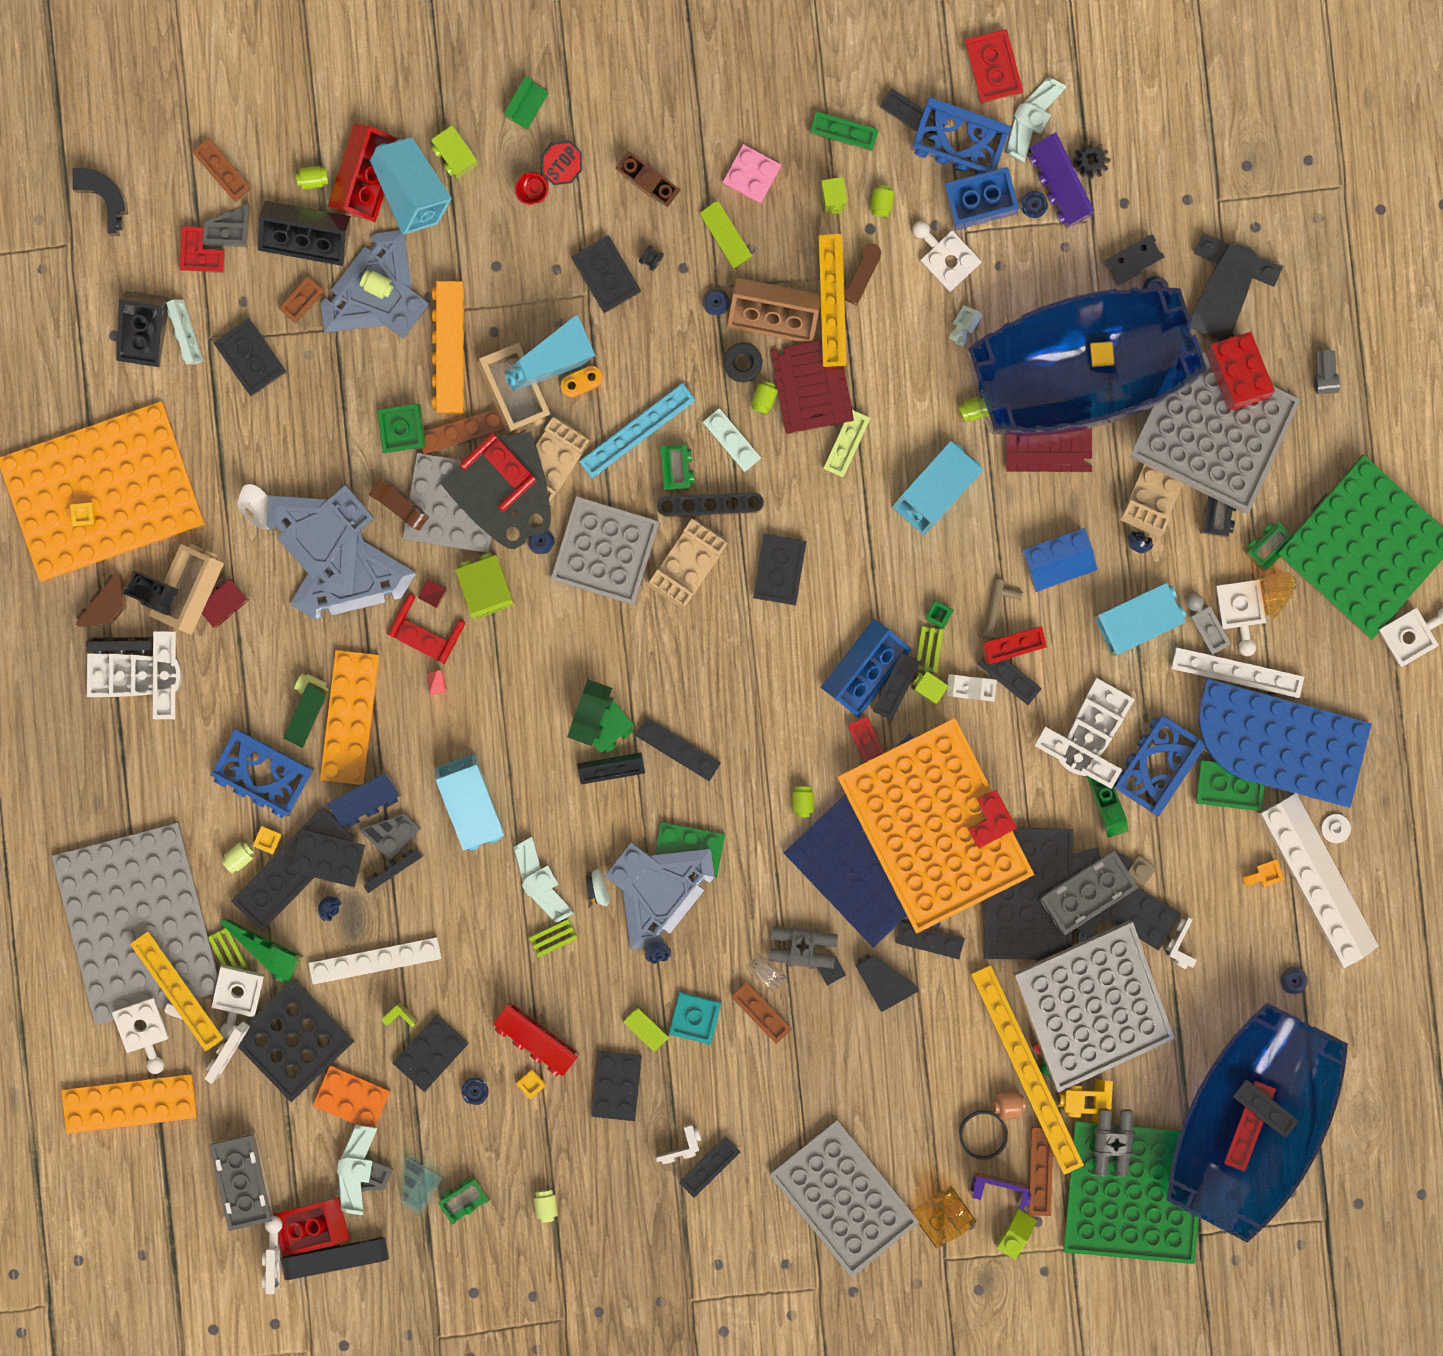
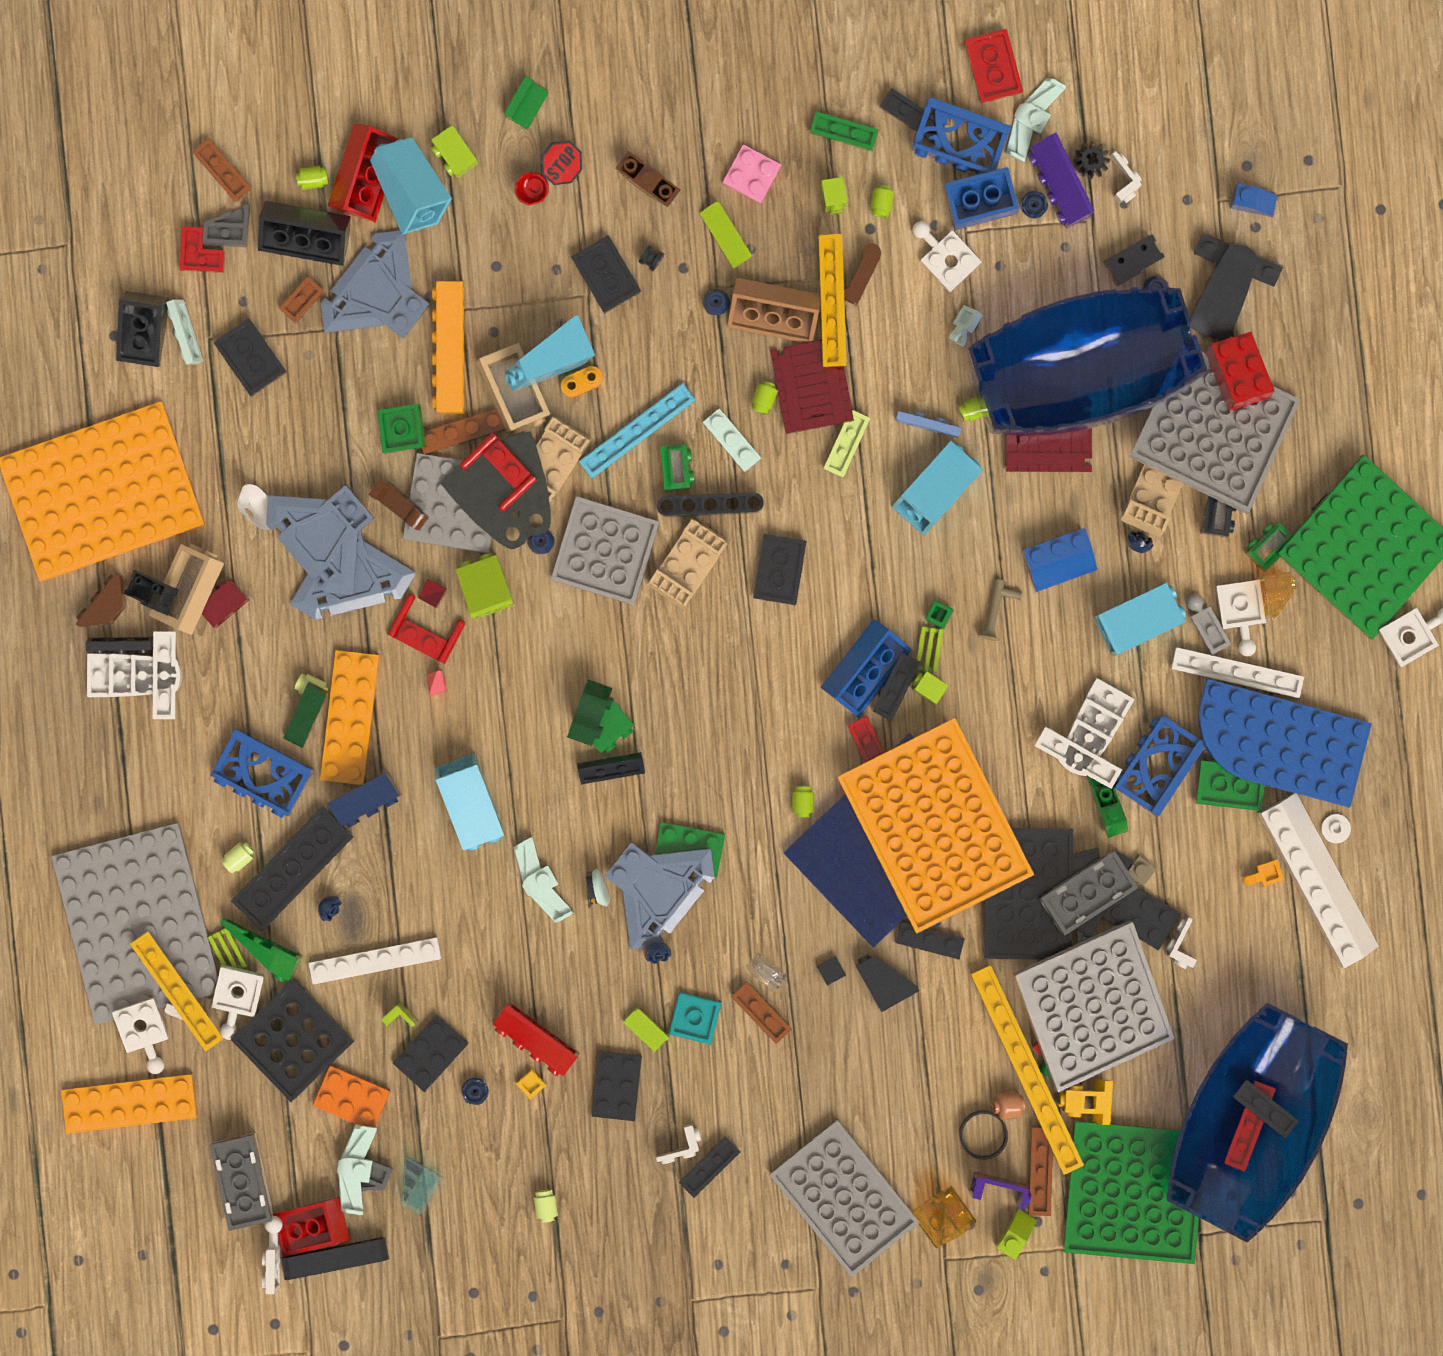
(82, 514): yellow plate -> none
(94, 182): black arch -> none
(226, 1051): white plate -> none
(267, 840): yellow plate -> none
(328, 858): black plate -> none
(376, 284): yellowish green brick -> none
(391, 834): dark grey wing -> none
(392, 869): black plate -> none
(463, 1200): green window -> none
(536, 945): lime tile -> none
(678, 749): black plate -> none
(749, 350): black tyre -> none
(796, 938): dark grey pin -> none
(937, 425): none -> medium blue plate
(971, 688): white slope -> none
(997, 823): red plate -> none
(1012, 679): black plate -> none
(1014, 645): red plate -> none
(1102, 354): yellow tile -> none
(1122, 1148): dark grey pin -> none
(1133, 177): none -> white bracket
(1253, 200): none -> blue slope
(1290, 974): dark blue plate -> none
(1326, 379): dark grey piece -> none

